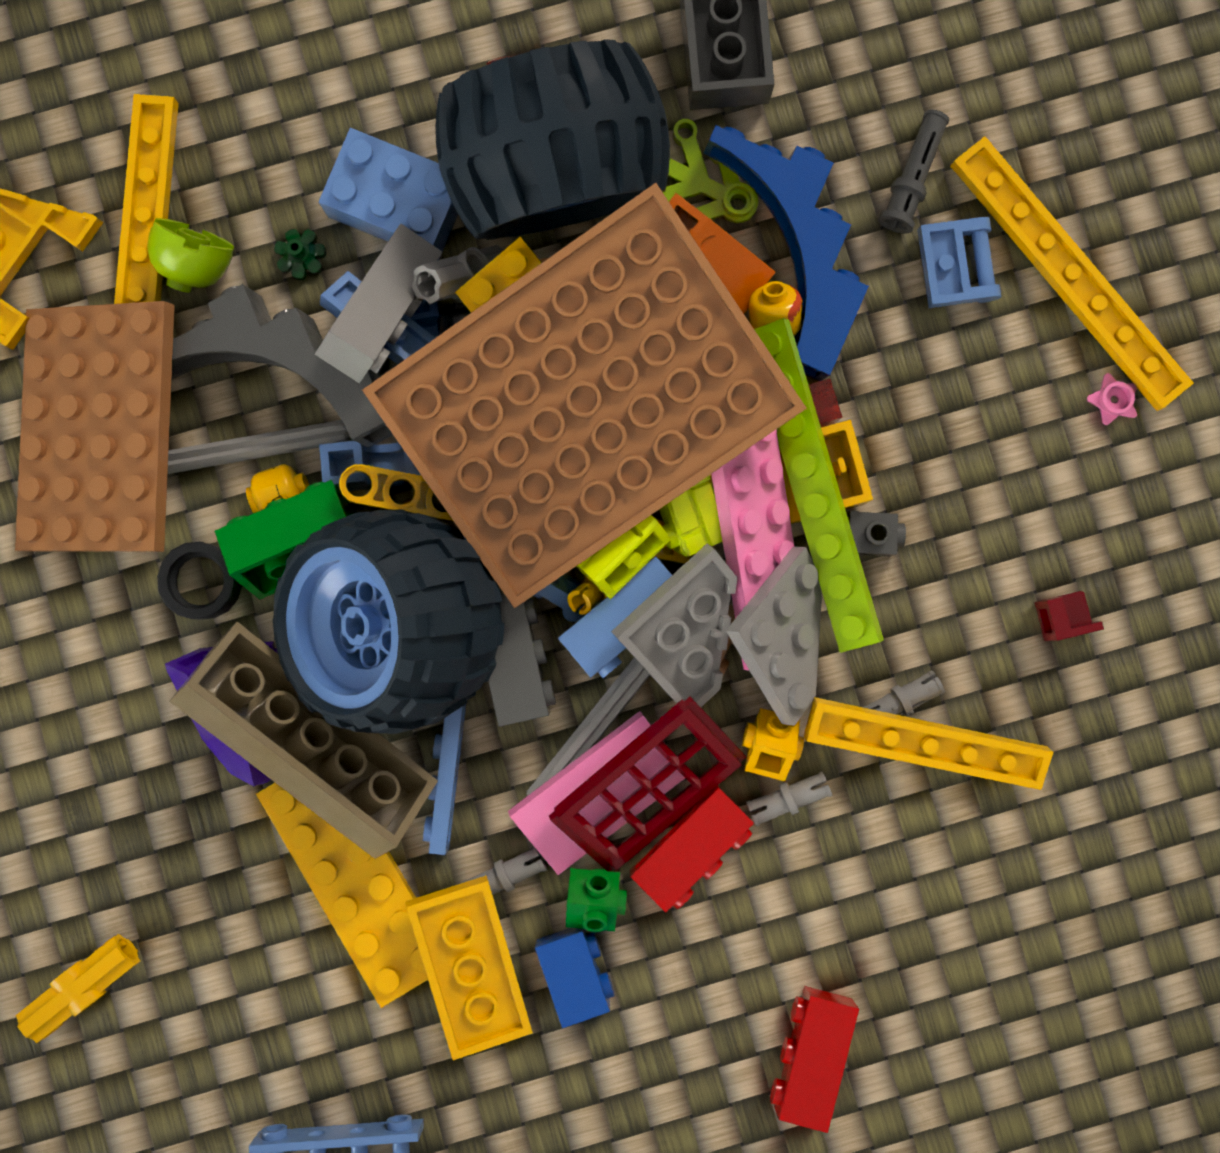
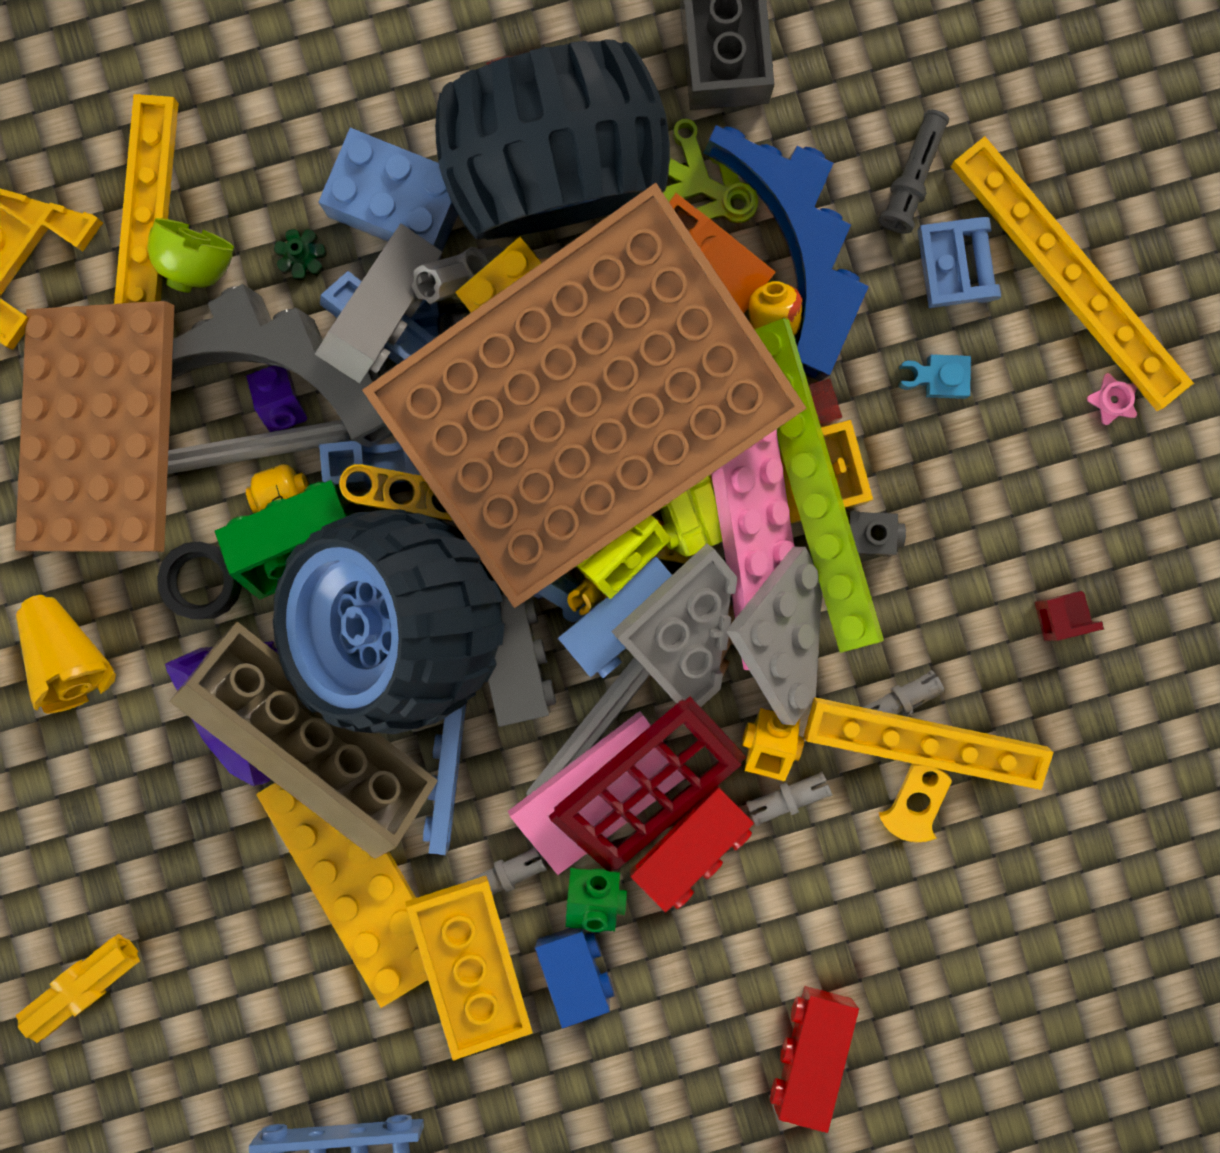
(59, 657): none -> yellow cone
(275, 398): none -> dark purple bracket
(915, 825): none -> yellow piece
(944, 376): none -> dark azure plate

